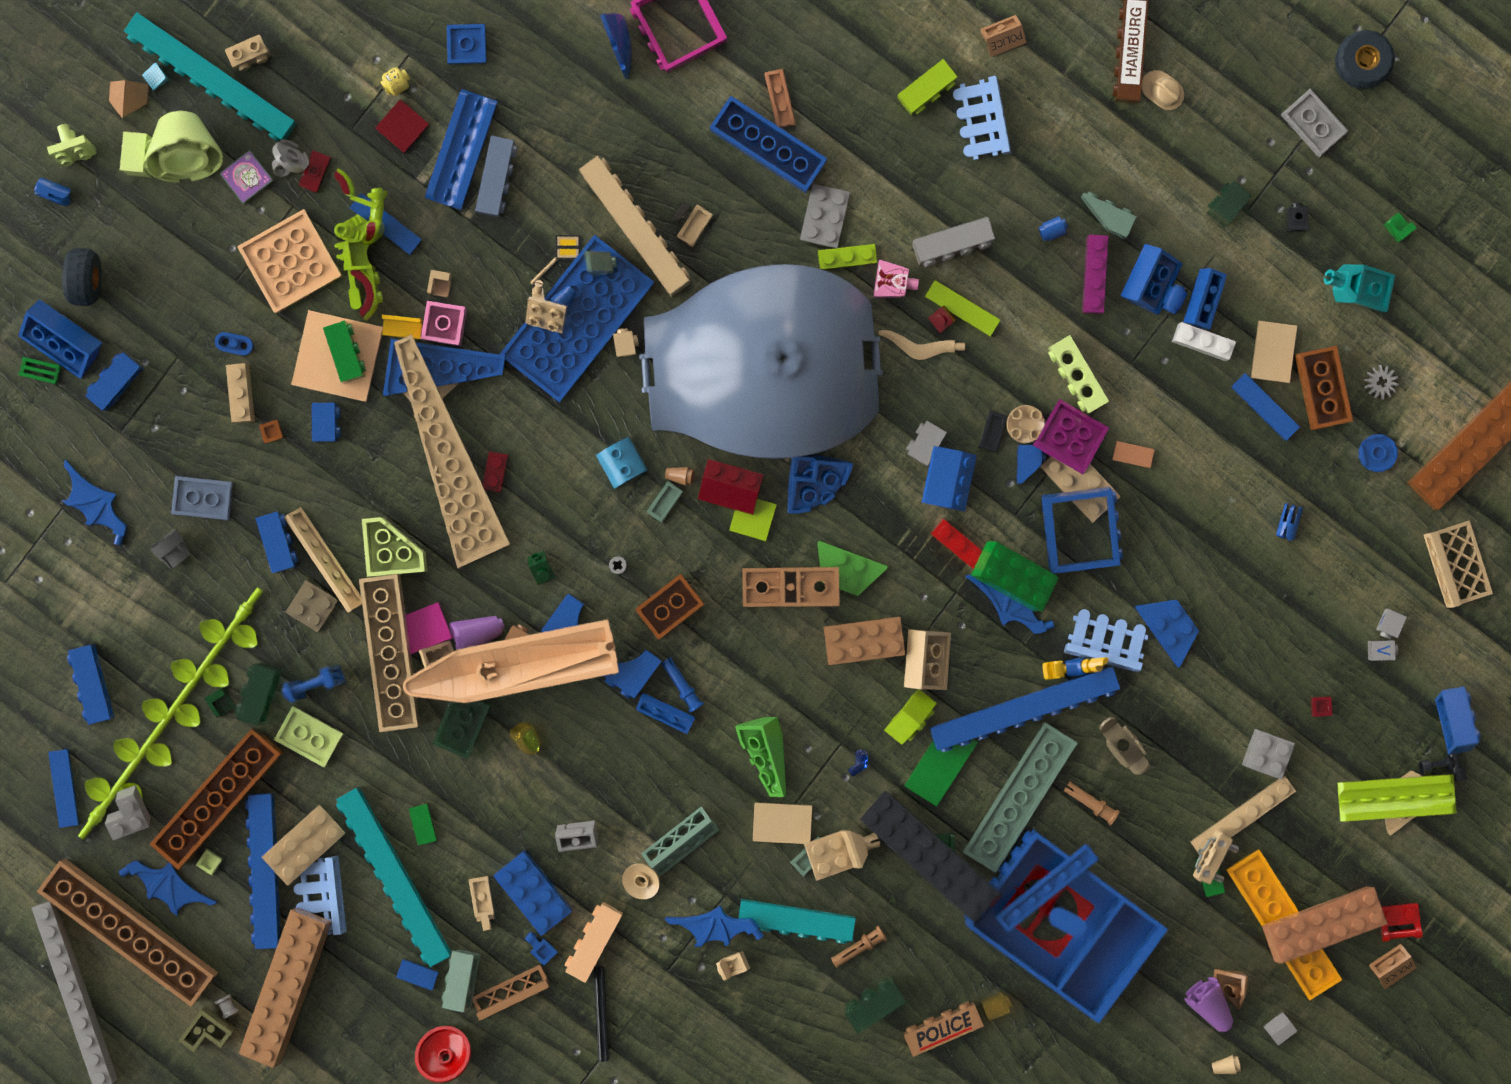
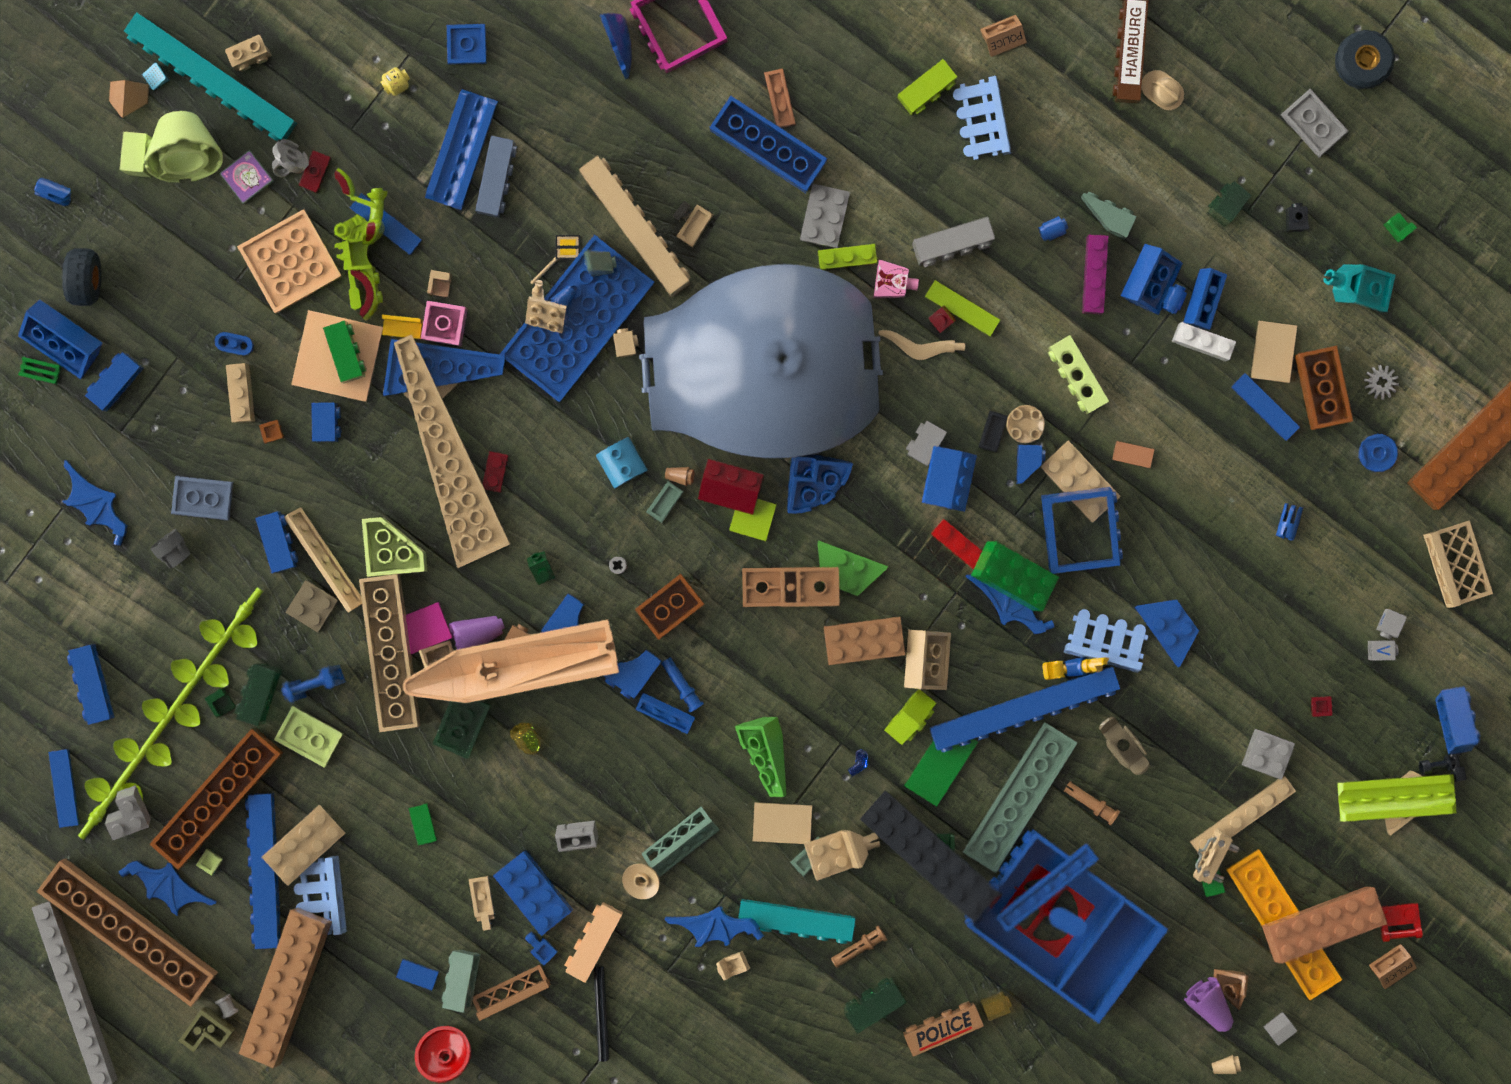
(71, 147): yellowish green plate -> none
(394, 877): teal brick -> none
(402, 126): dark red tile -> none
(1071, 436): magenta plate -> none

